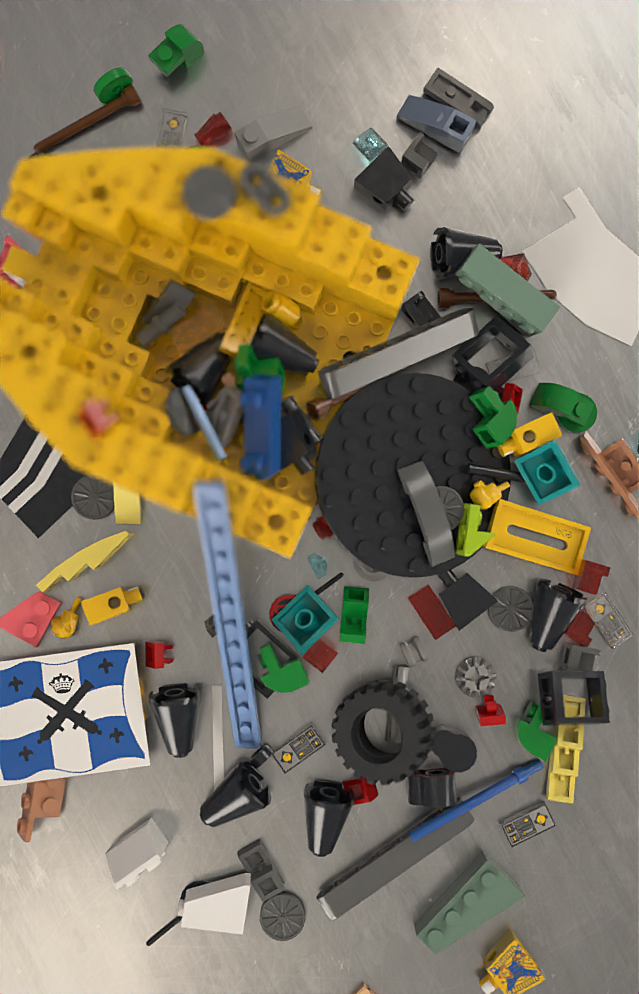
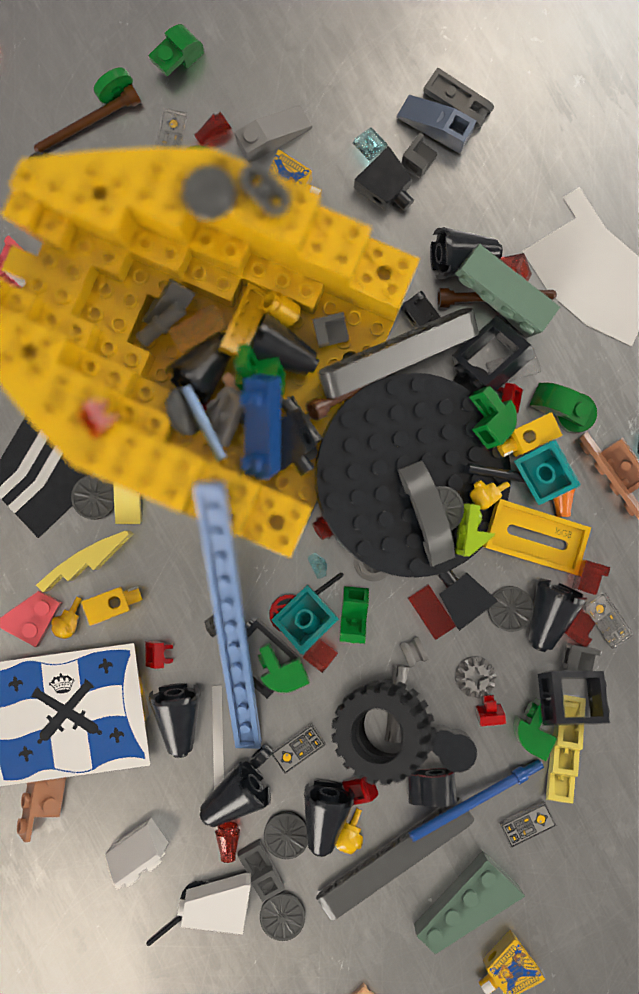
(227, 839): none -> clear red cone
(286, 835): none -> dark grey wheel
(331, 330): none -> dark grey panel
(350, 839): none -> yellow piece
(564, 504): none -> orange cone

